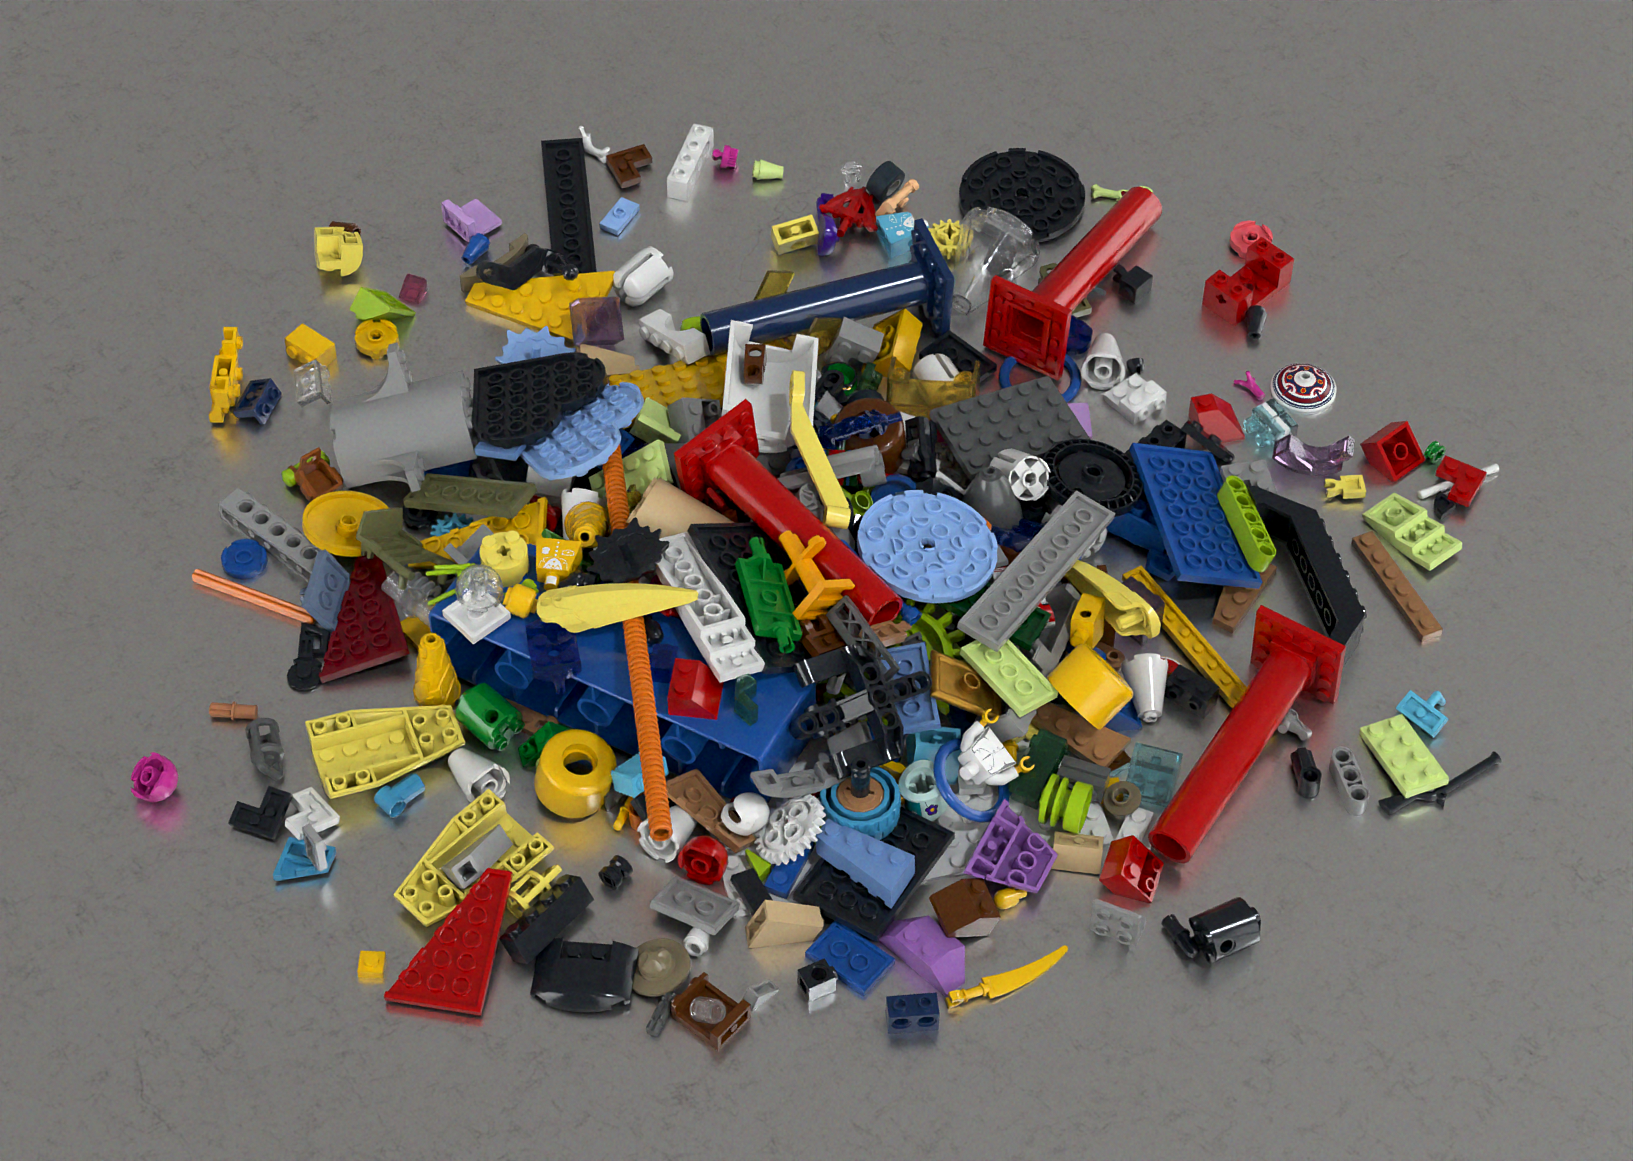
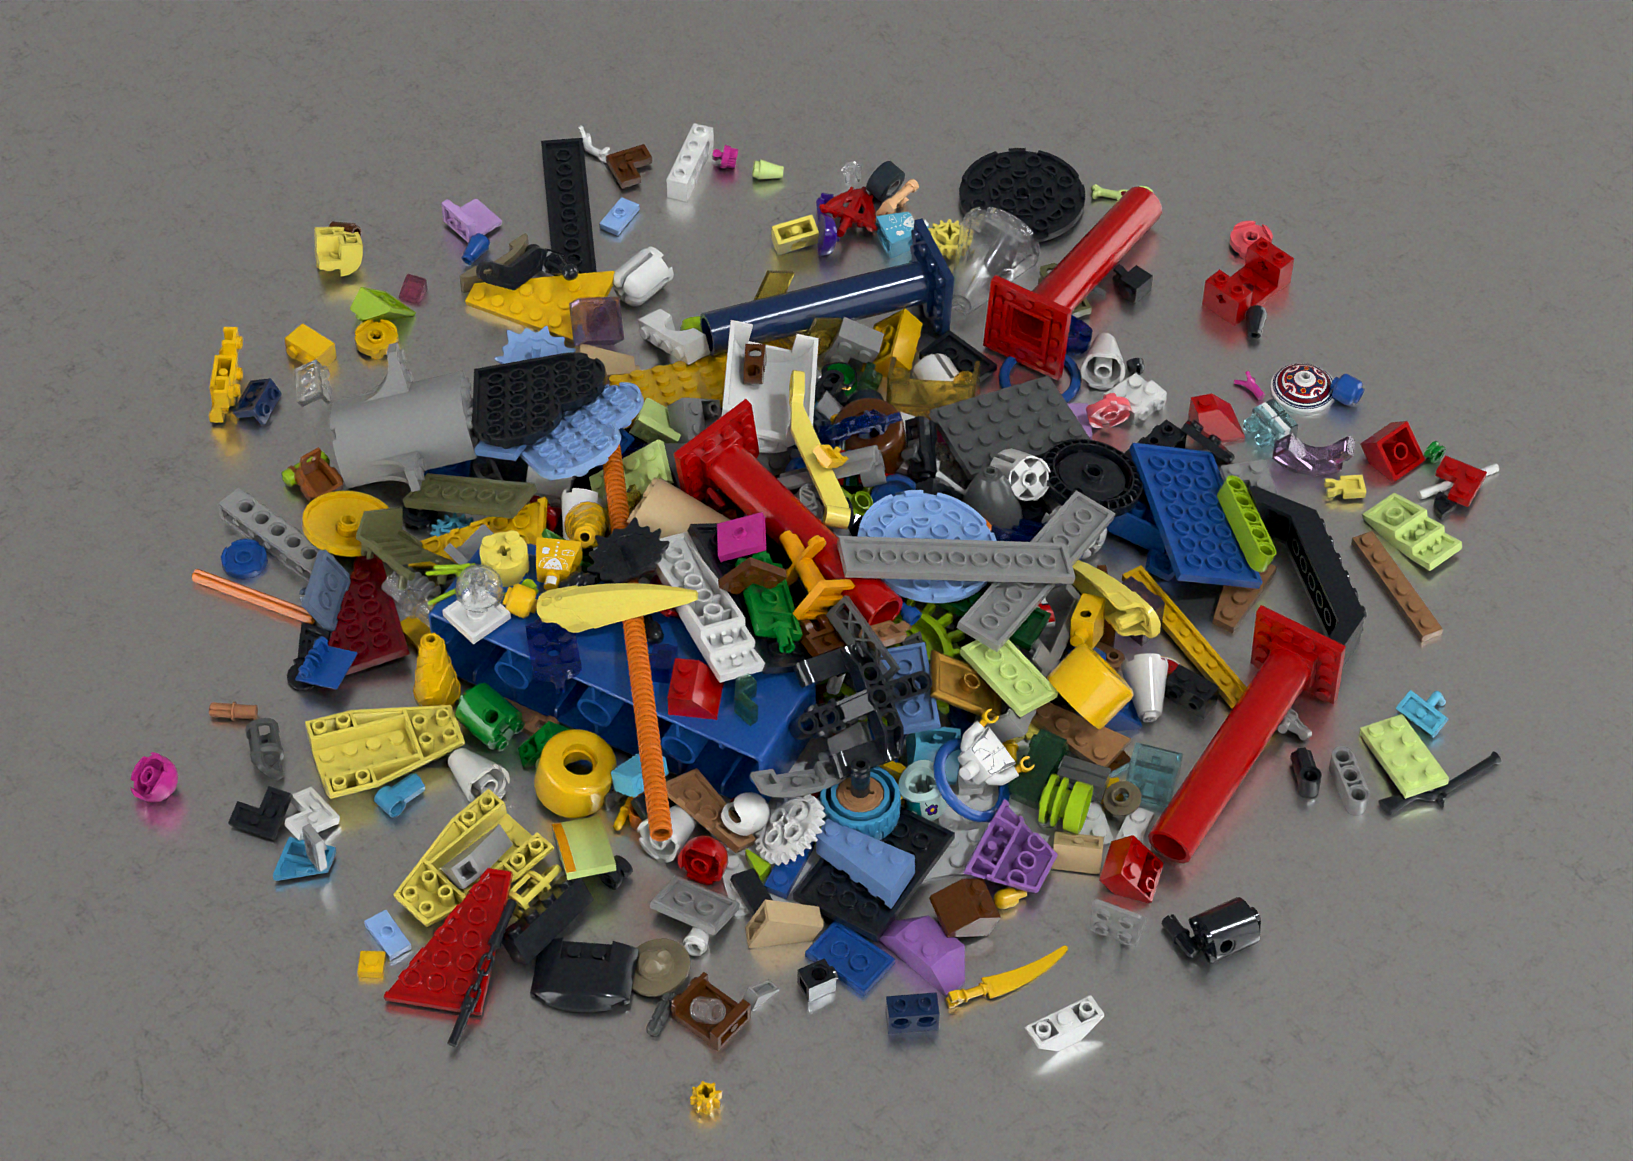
(325, 665): none -> blue hinge
(387, 934): none -> light blue plate
(469, 1003): none -> black piece
(583, 847): none -> yellowish green slope
(706, 1097): none -> yellow gear
(741, 537): none -> dark pink plate
(752, 572): none -> reddish brown plate
(829, 457): none -> yellow plate
(955, 560): none -> light grey plate
(1066, 1025): none -> white slope
(1109, 410): none -> coral plate
(1347, 389): none -> blue head

